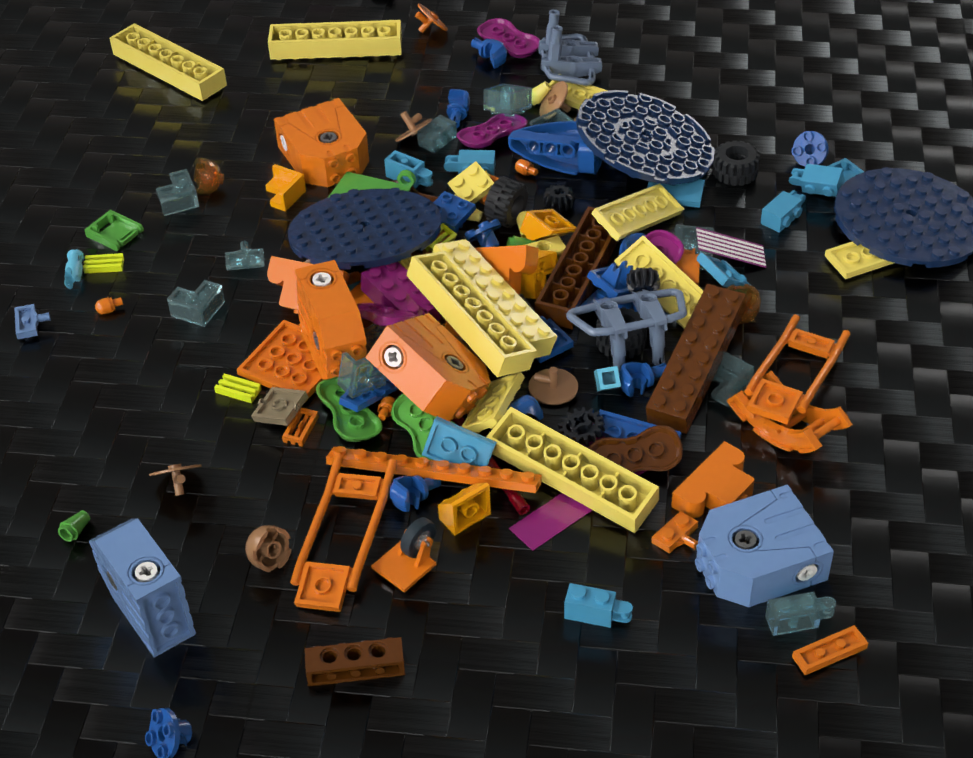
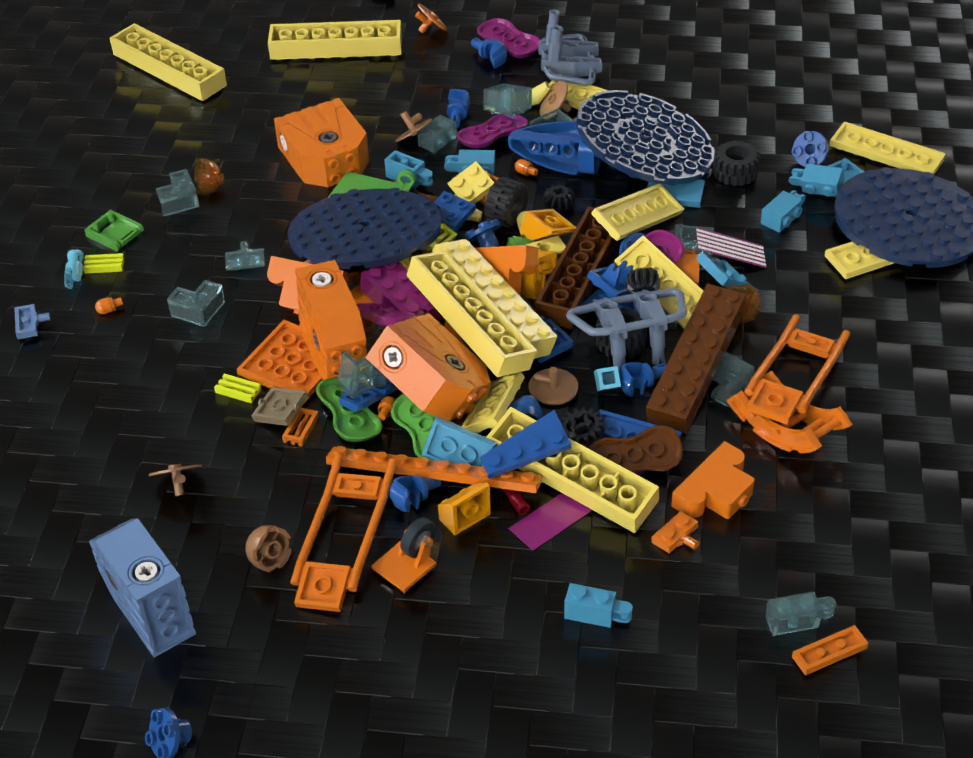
(73, 526): bright green cone -> none
(287, 186): light orange panel -> none
(346, 669): reddish brown brick -> none
(530, 445): none -> blue wing
(761, 548): medium blue piece -> none
(886, 149): none -> light yellow plate

